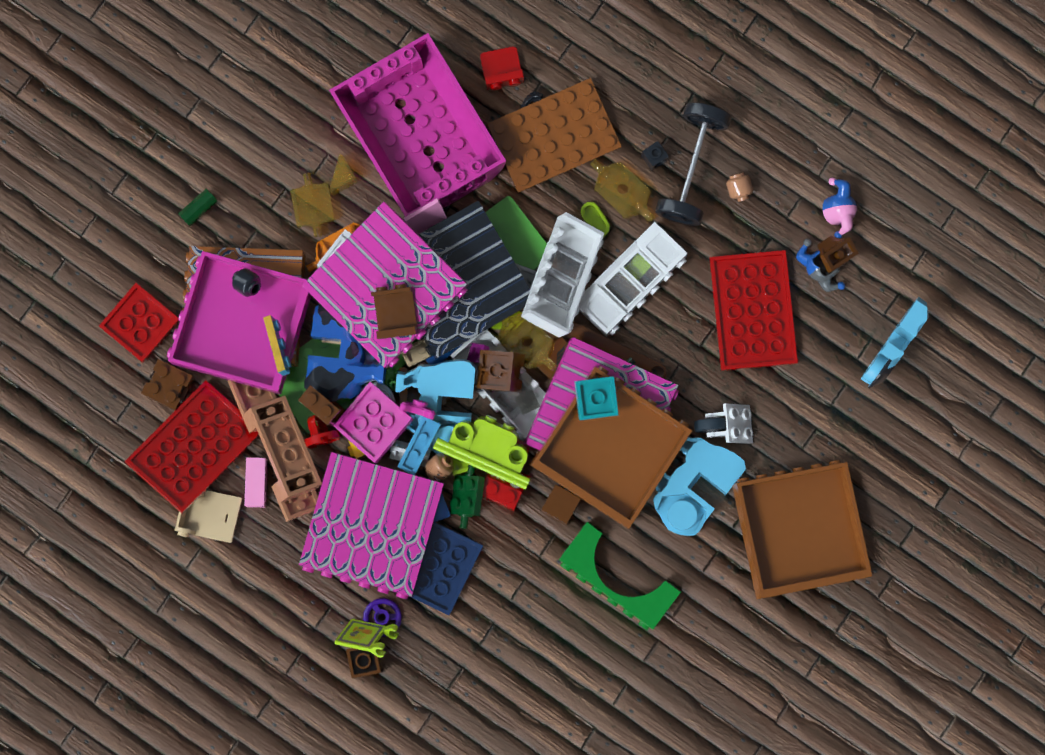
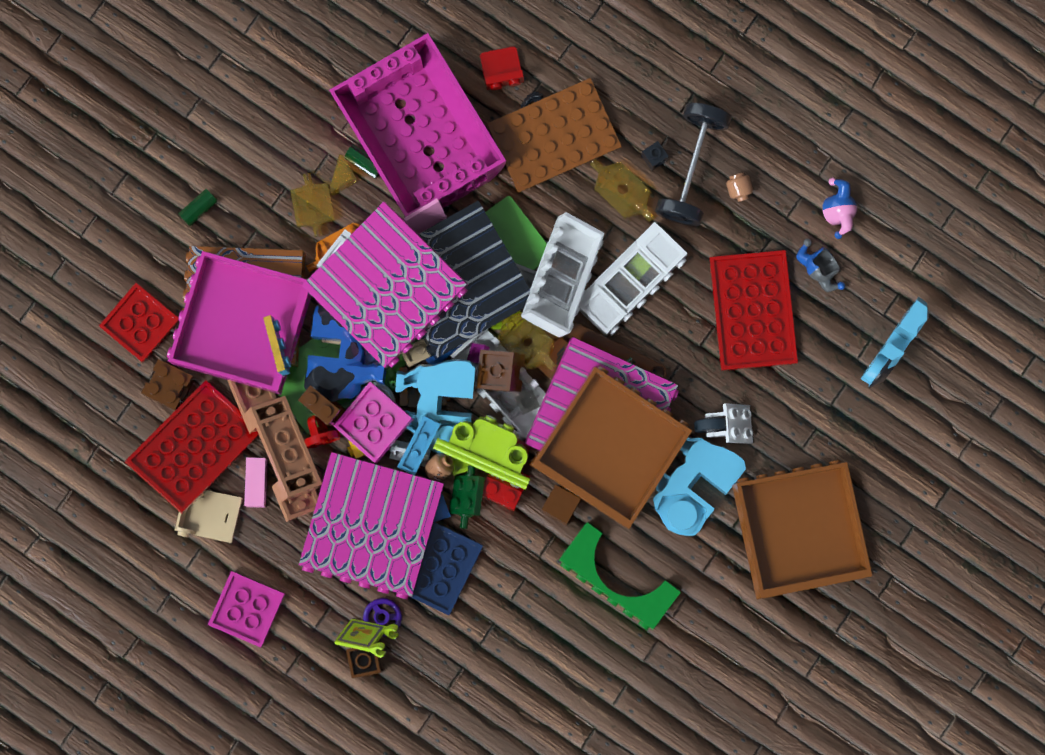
(246, 282): black head -> none
(246, 609): none -> dark pink plate
(361, 160): none -> dark green axle
(395, 312): reddish brown panel -> none
(418, 407): dark pink piece -> none
(593, 216): lime tile -> none
(596, 398): teal plate -> none
(836, 252): reddish brown slope -> none

